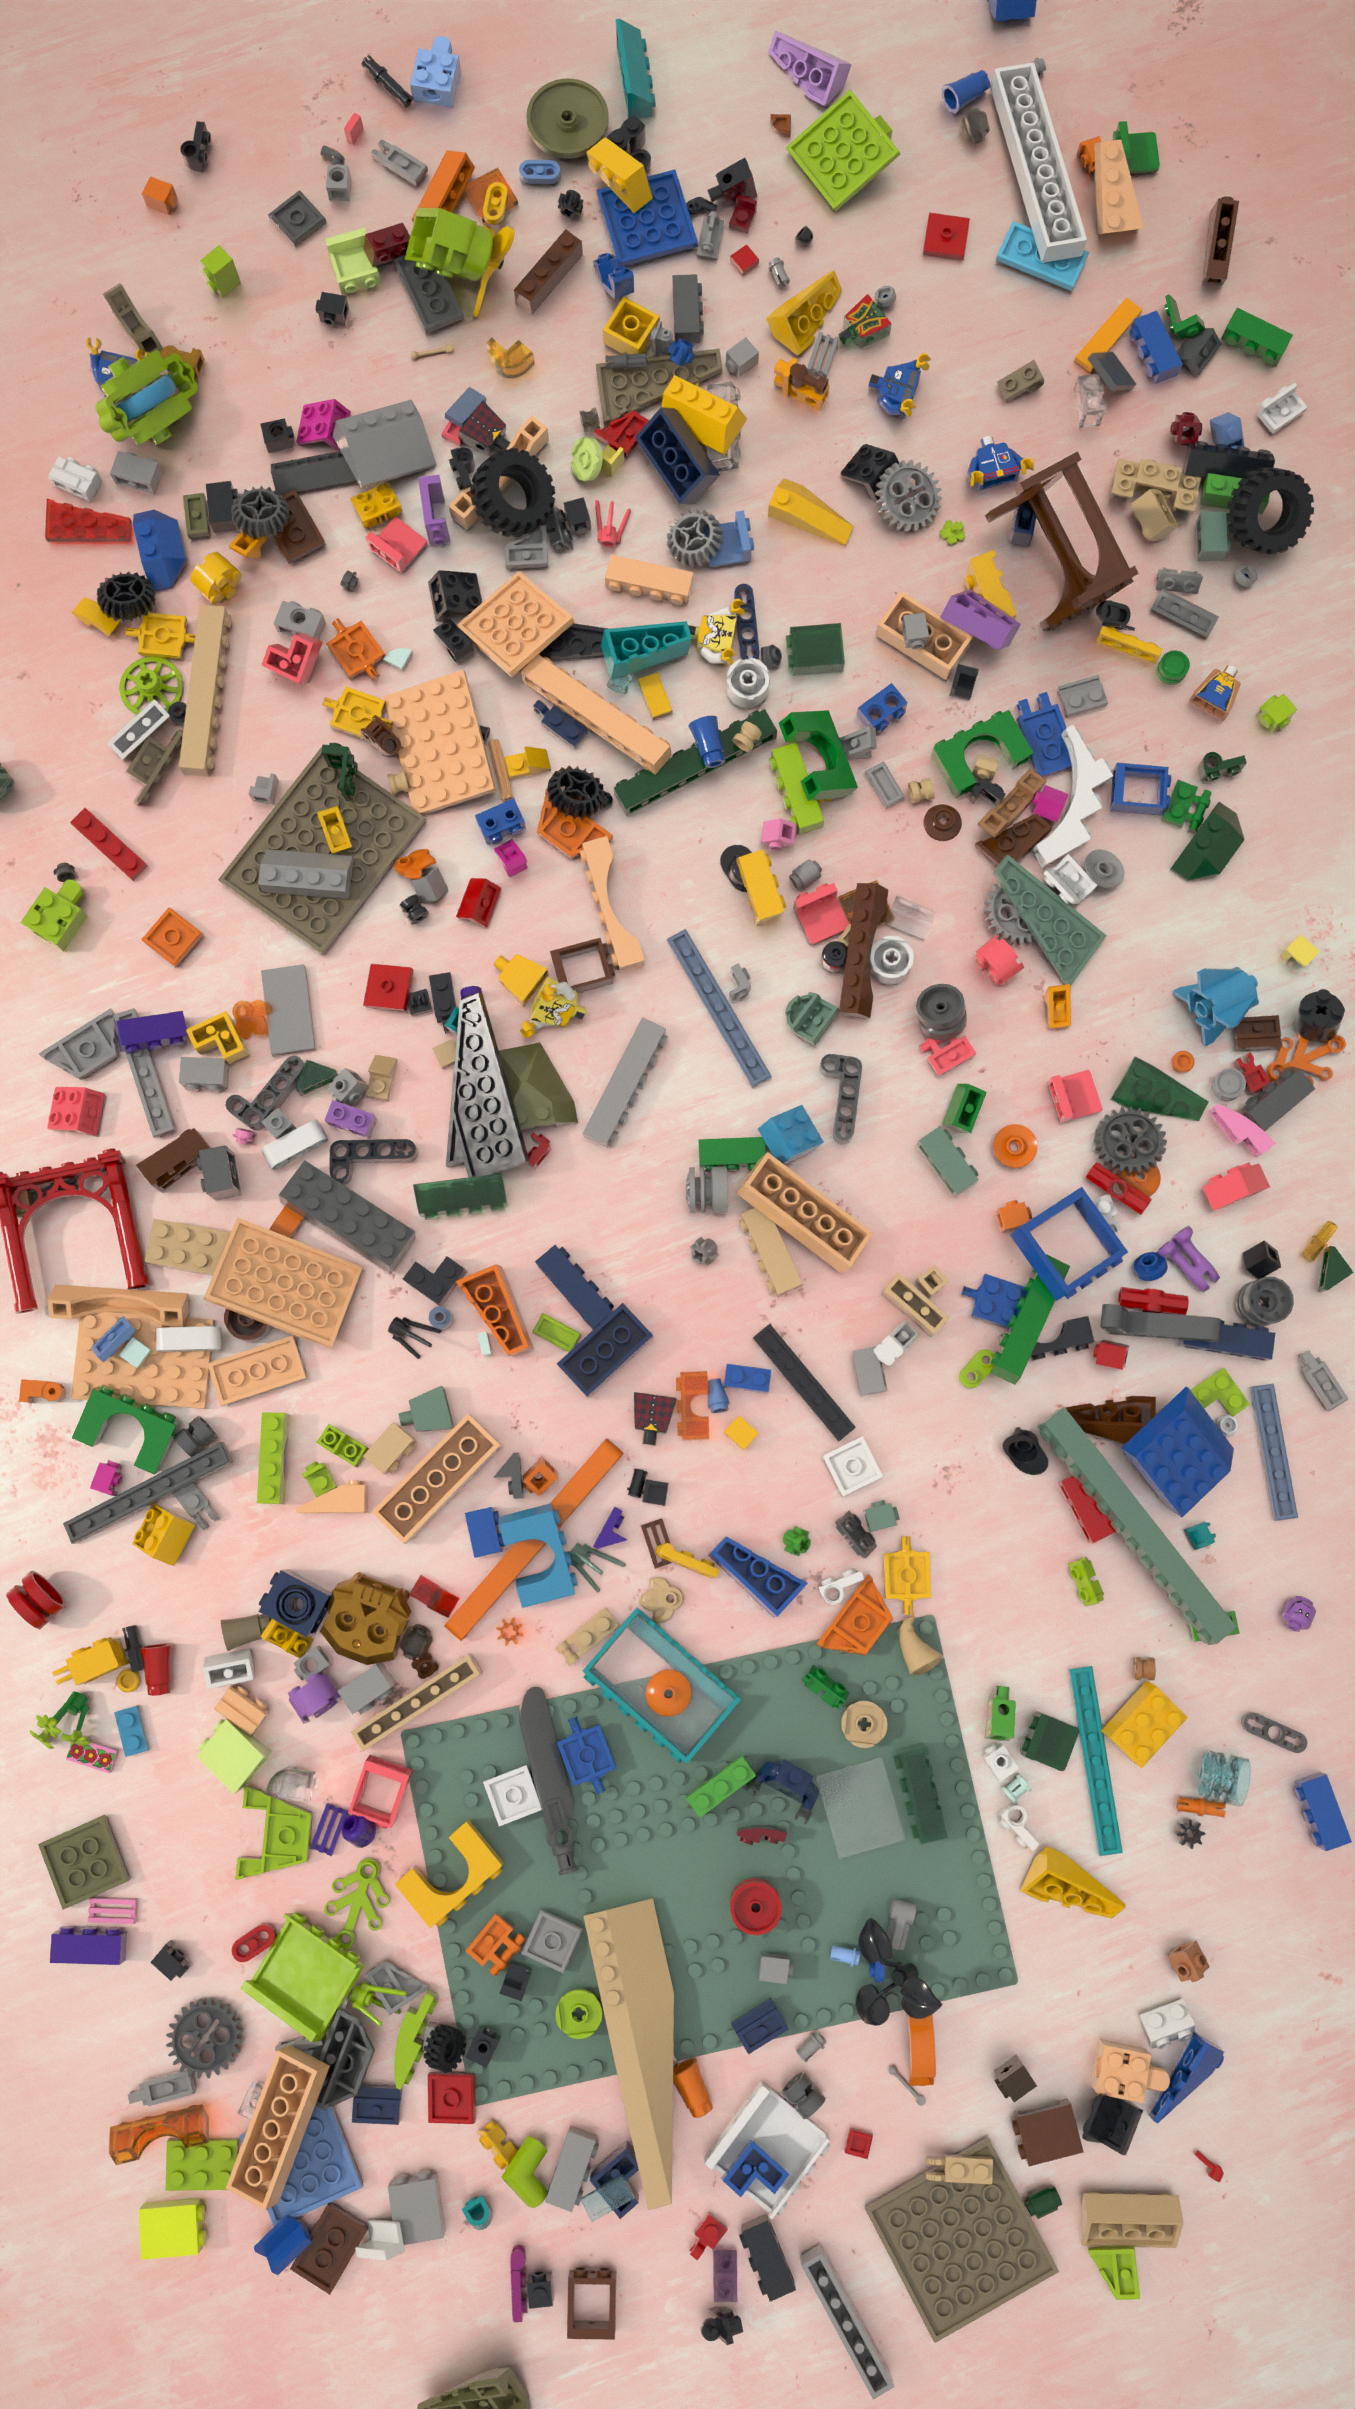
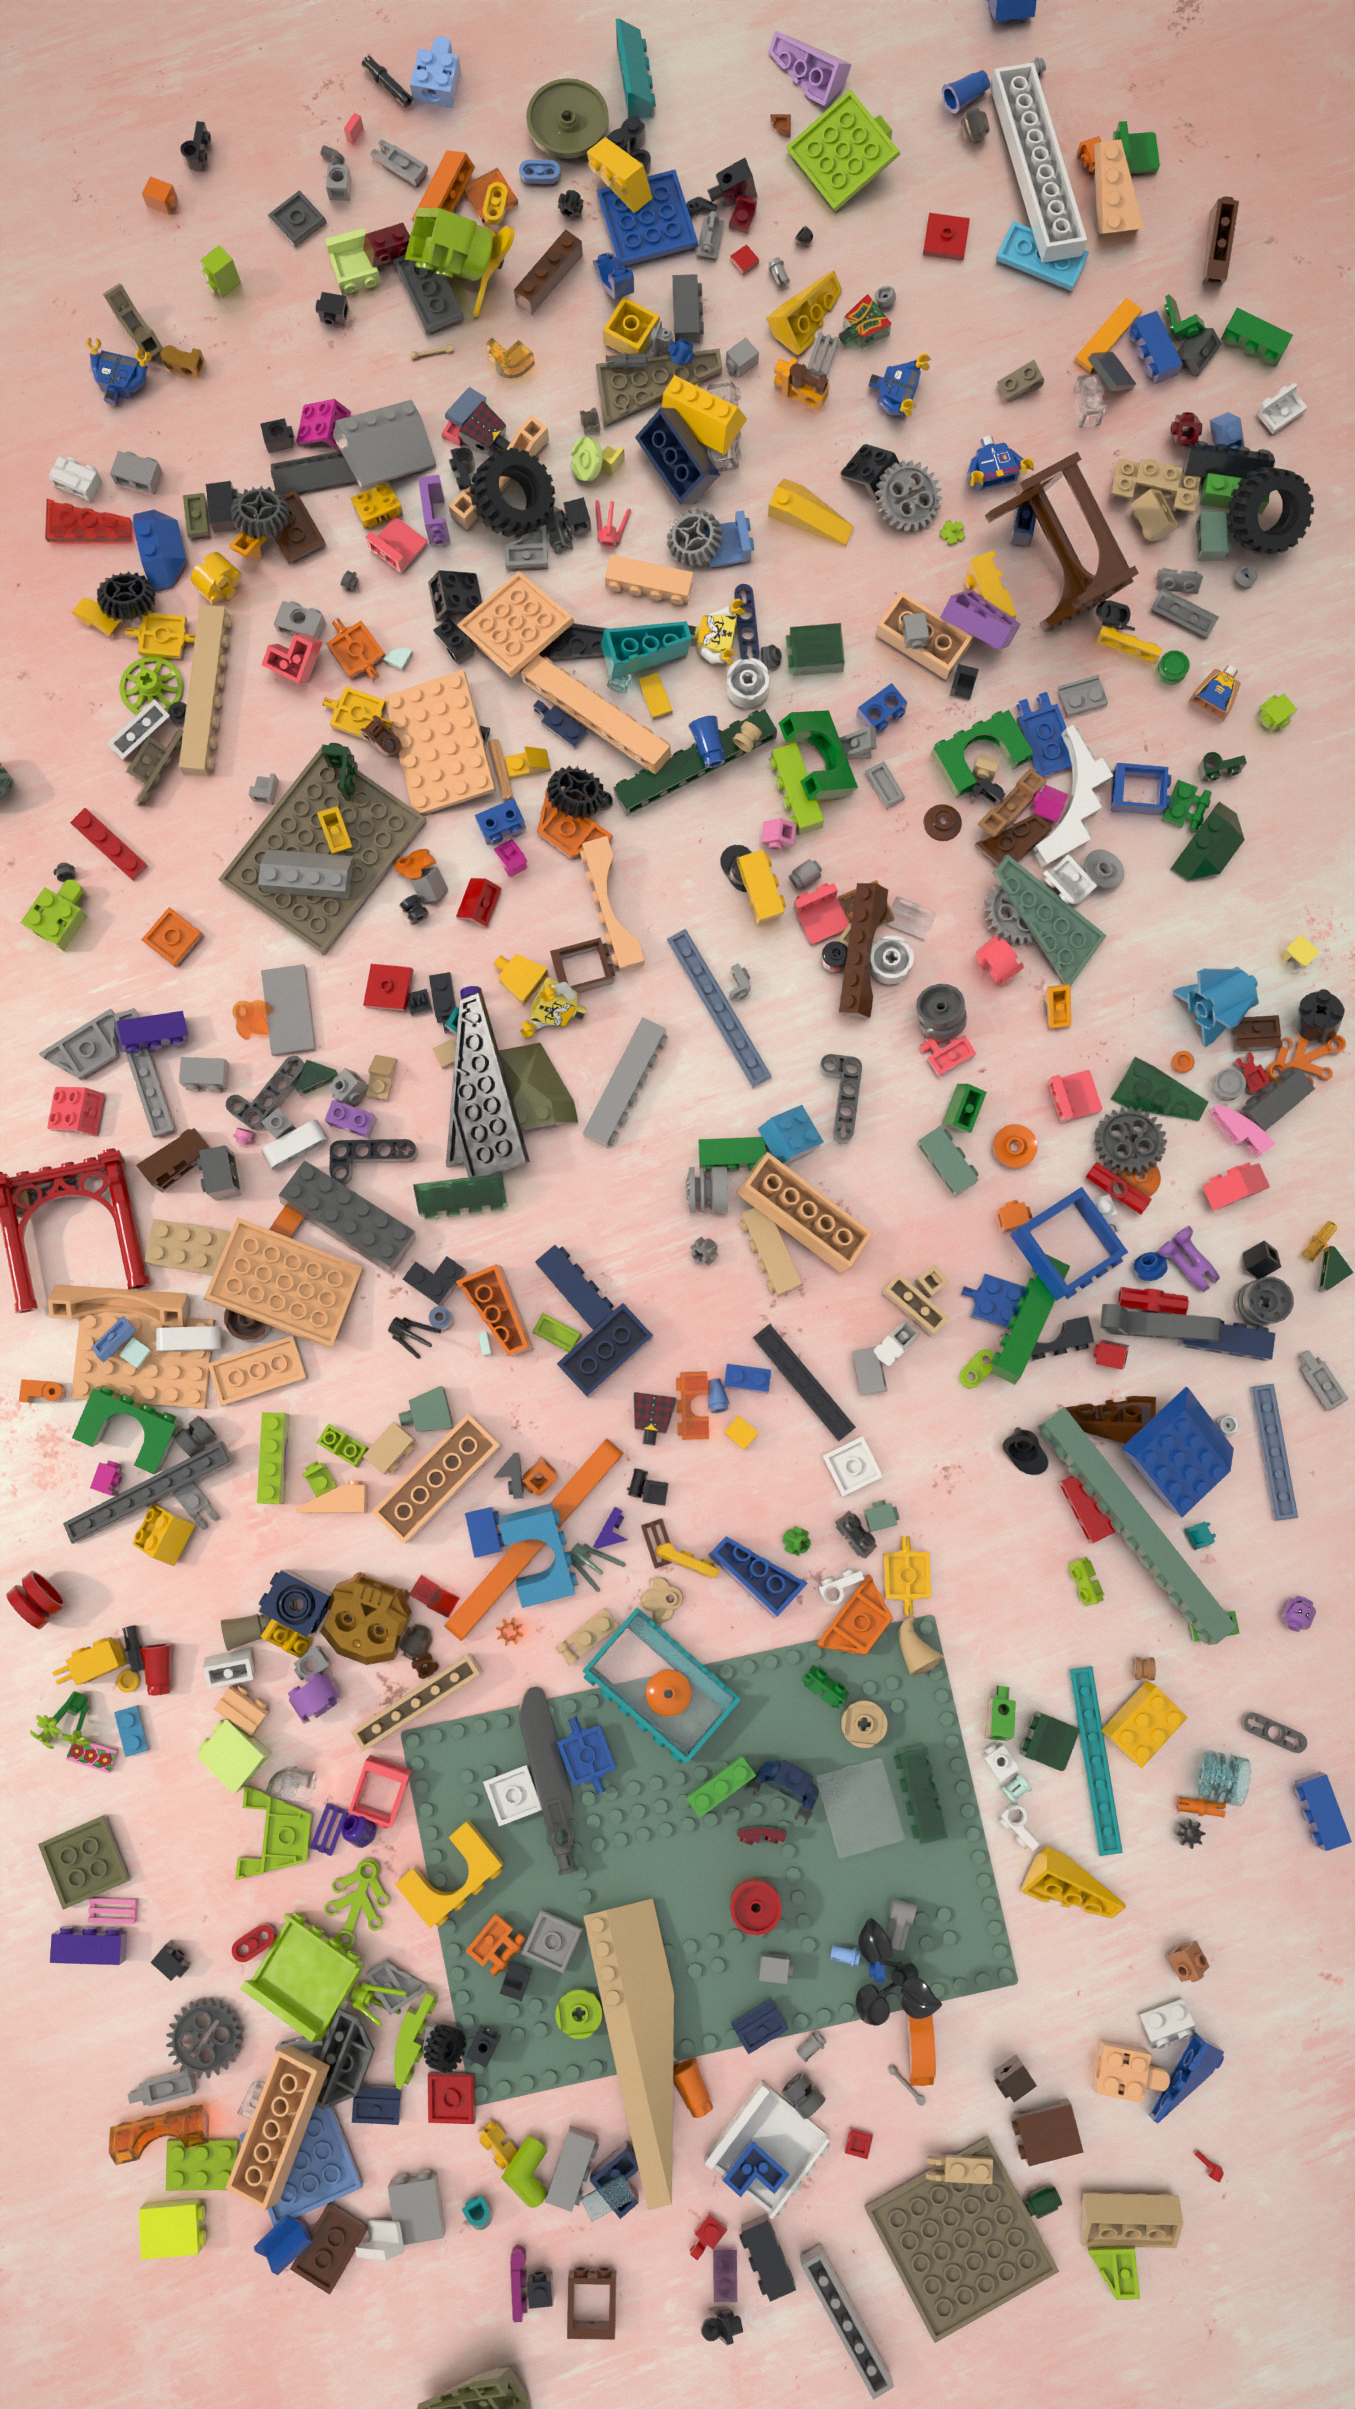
(144, 397): lime piece -> none
(220, 1033): yellow brick -> none
(366, 1688): light grey brick -> none
(398, 782): tan wheel -> none
(538, 1154): red bracket -> none
(622, 432): red wing -> none
(810, 1016): sand green slope -> none
(921, 790): tan wheel -> none
(1112, 2123): black bracket -> none
(1221, 1388): lime plate -> none

